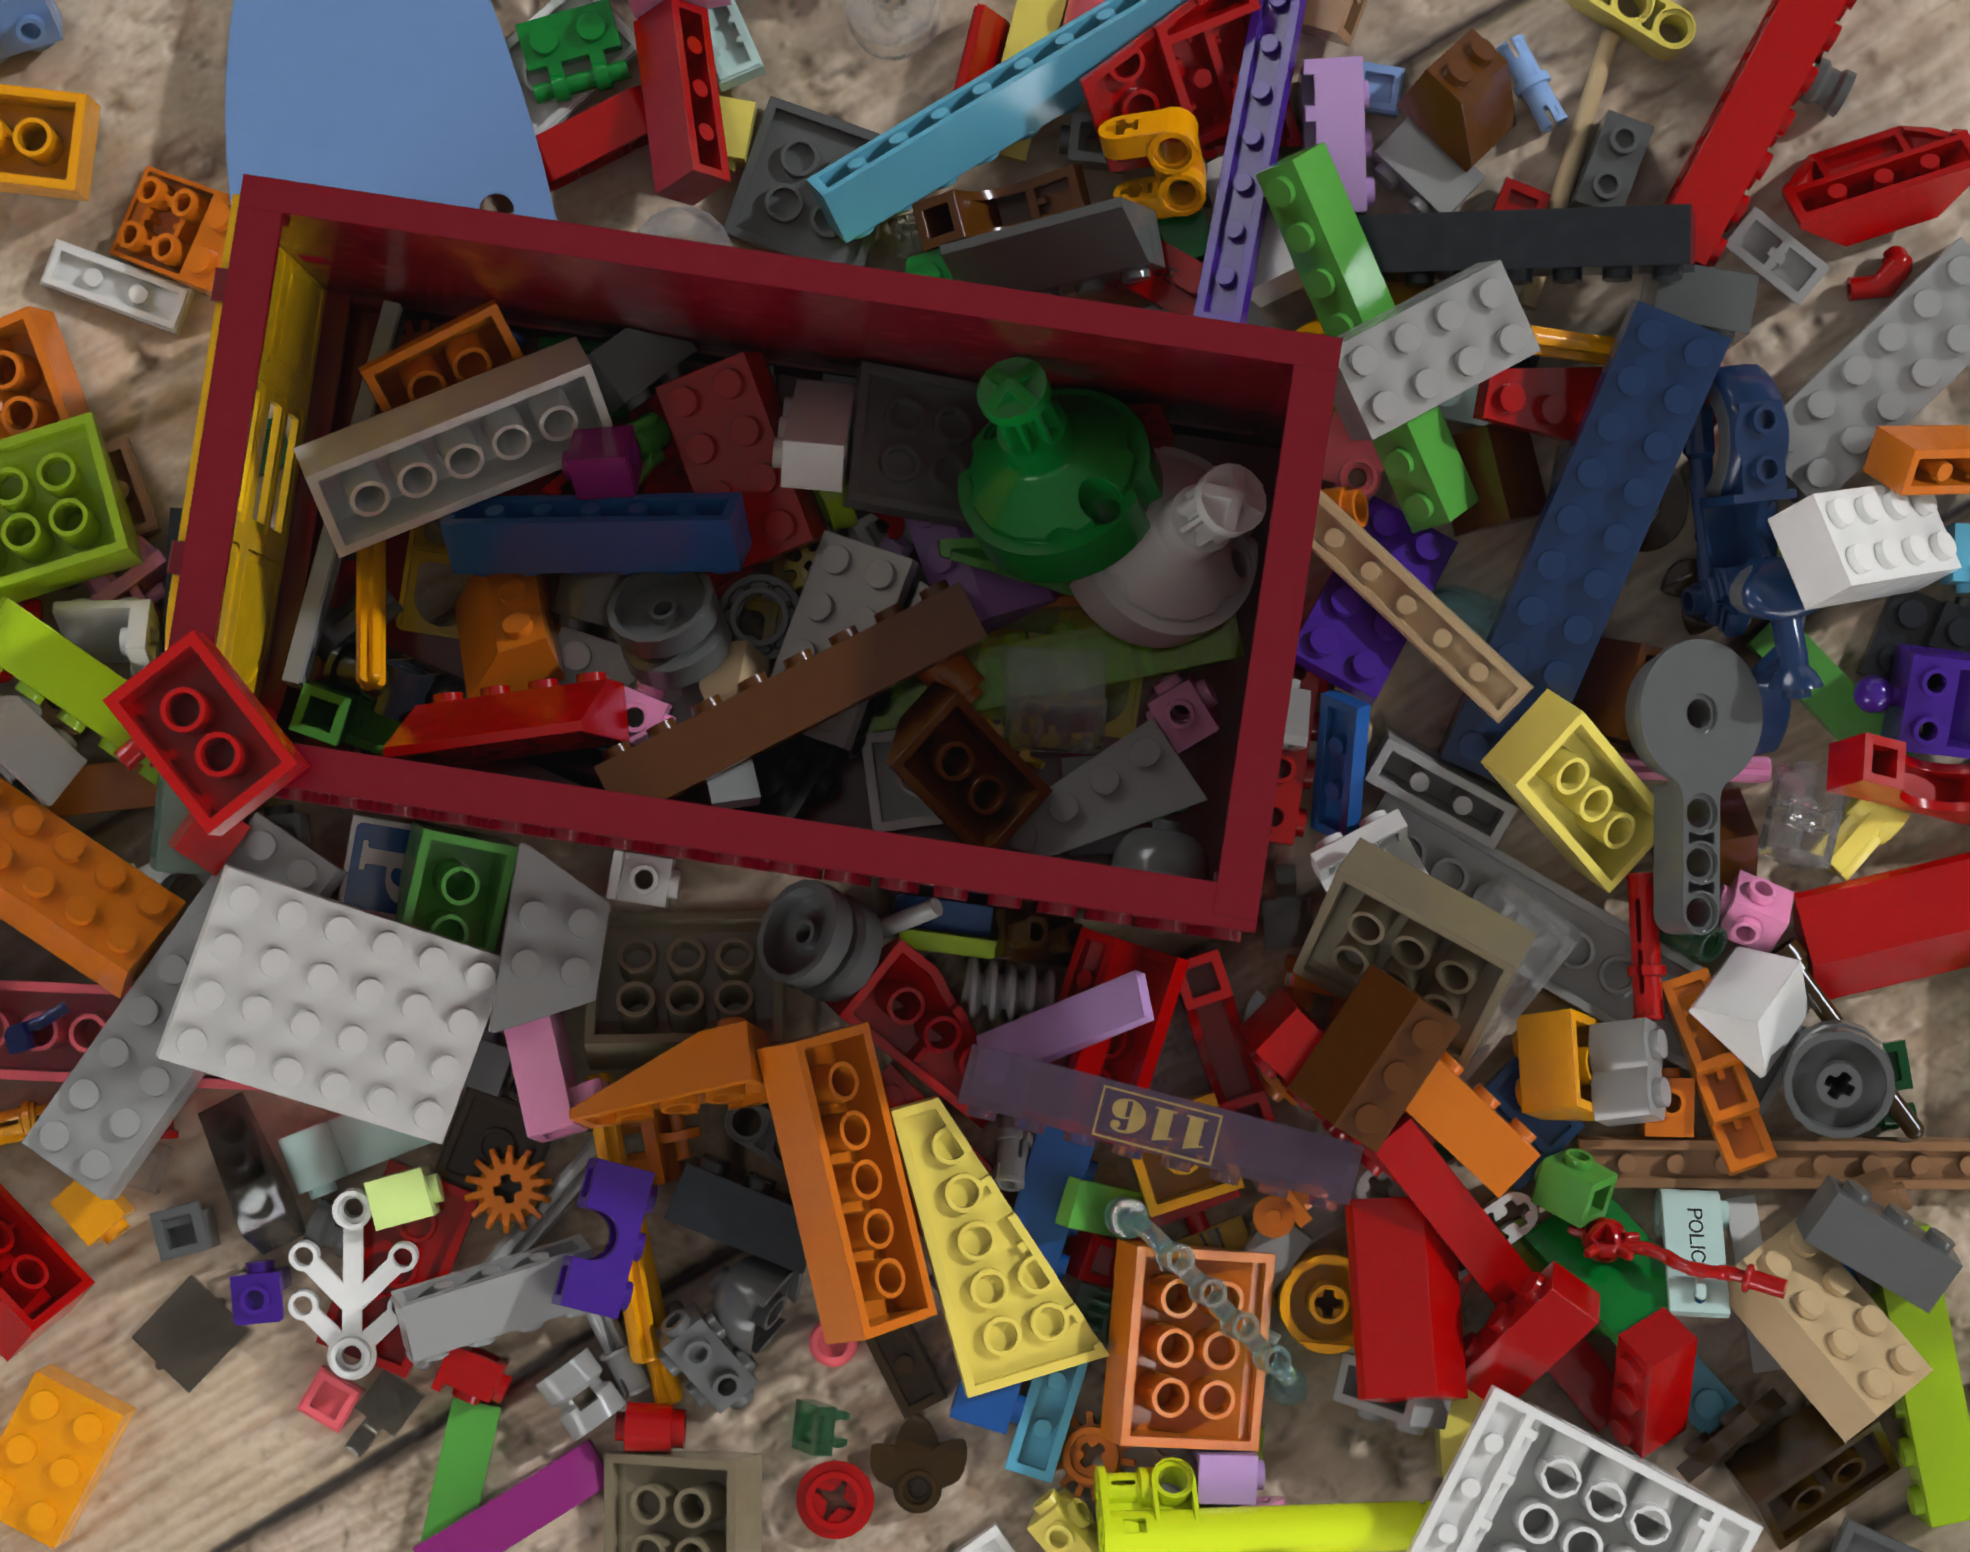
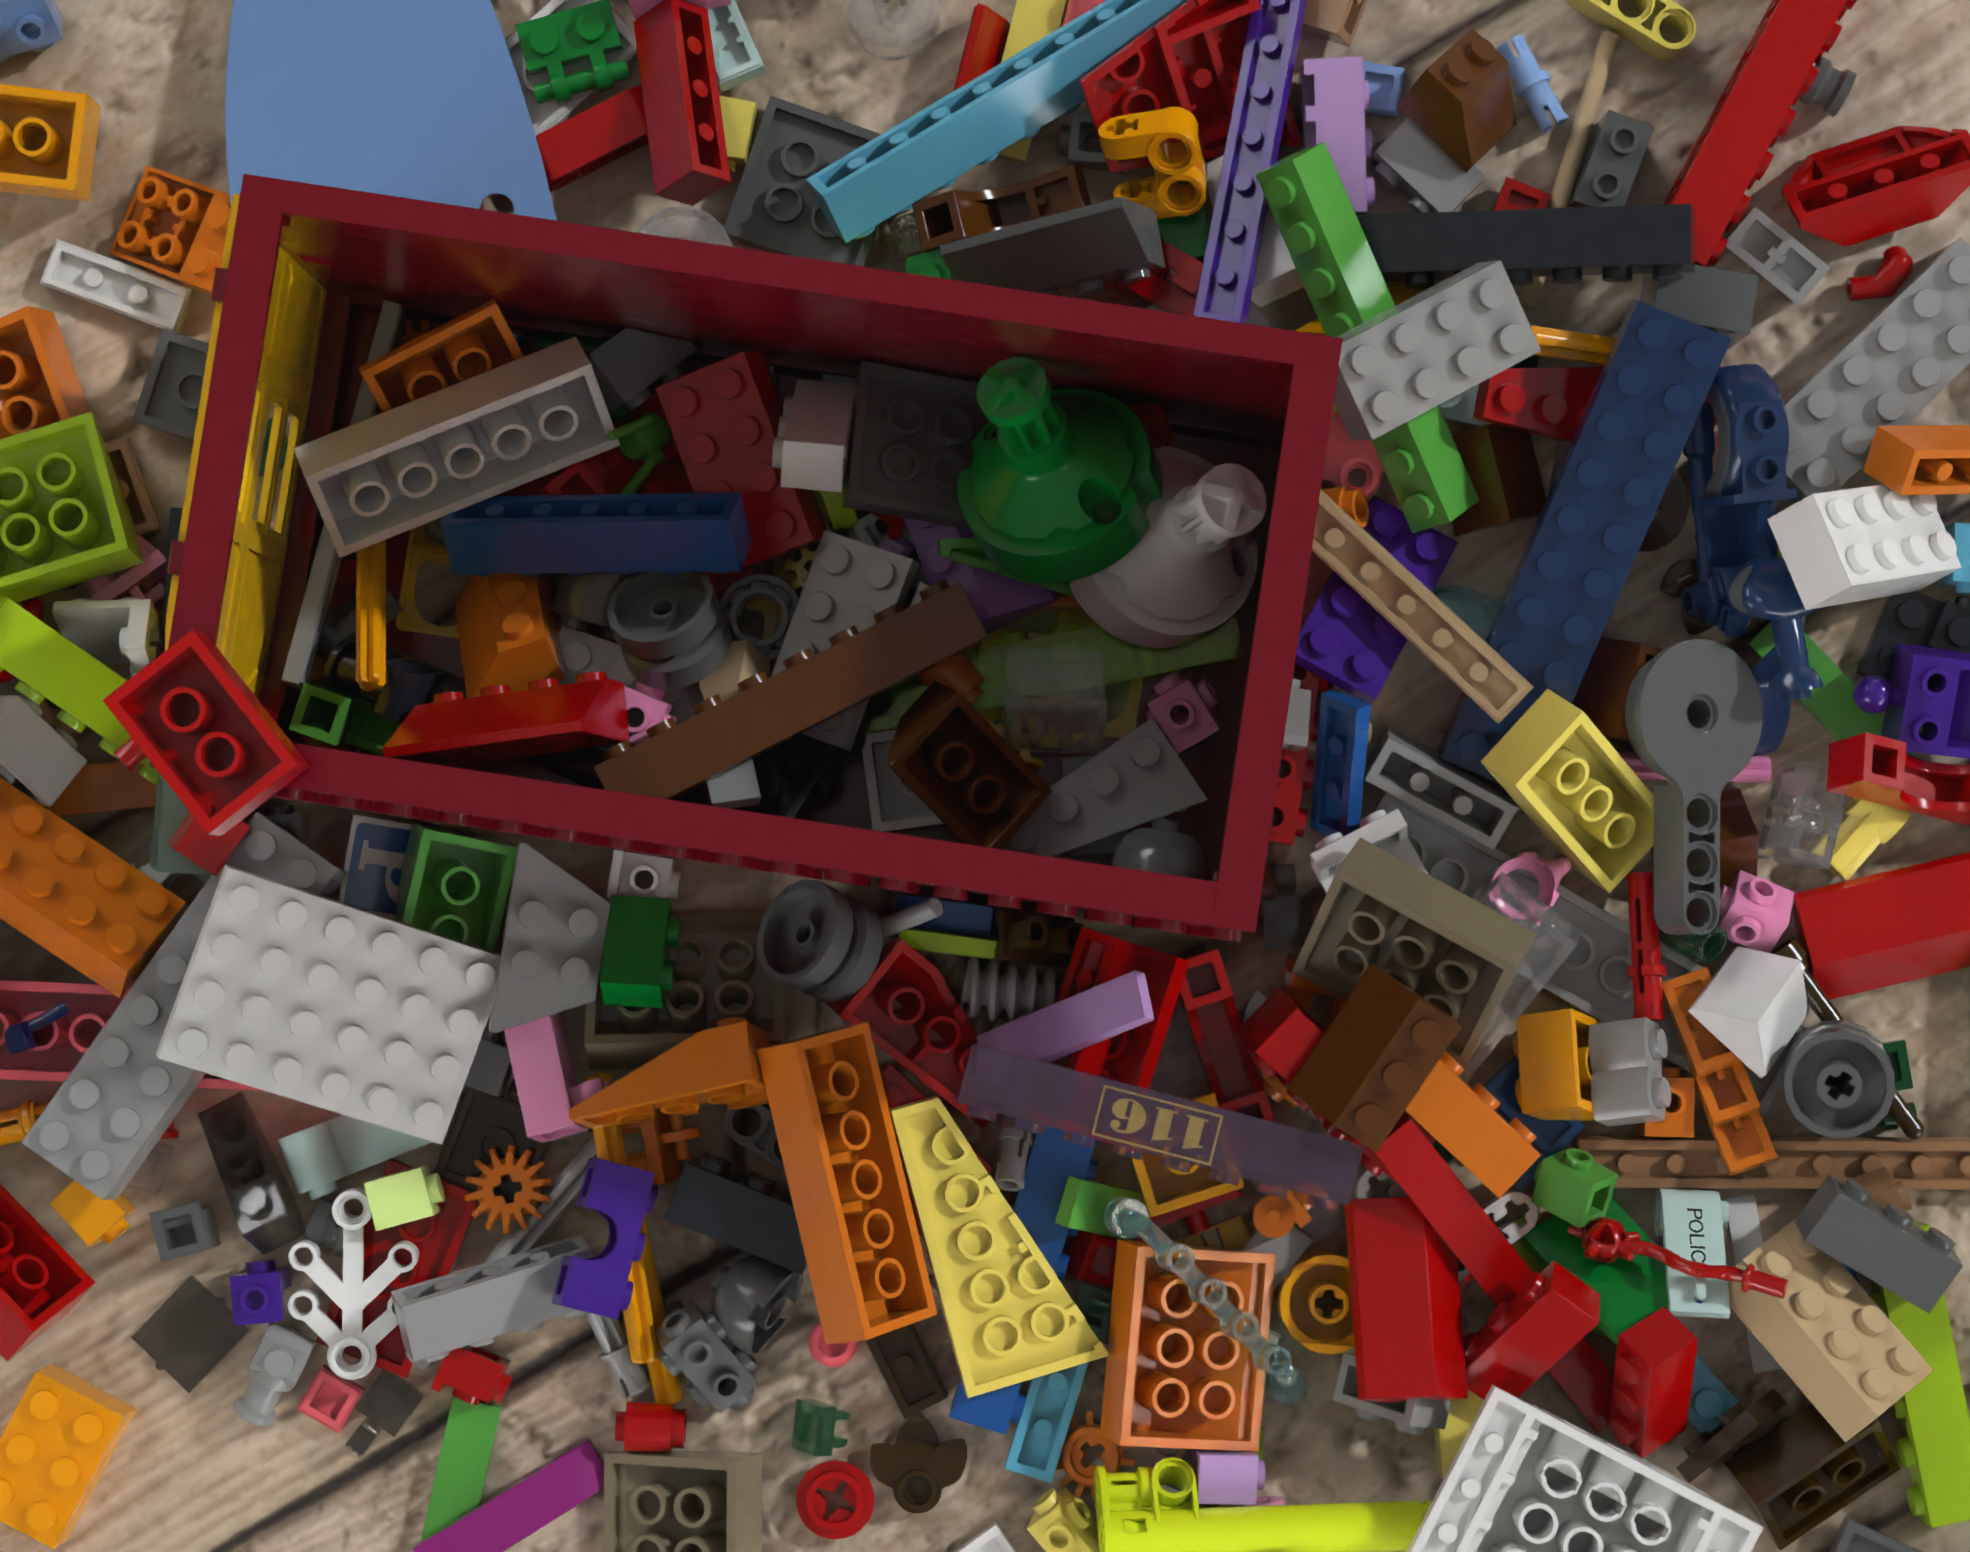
(173, 385): none -> dark grey plate
(273, 1371): none -> light grey connector
(570, 1380): light grey wheel -> none
(603, 462): magenta brick -> none
(638, 951): none -> green brick
(1546, 870): none -> bright pink piece

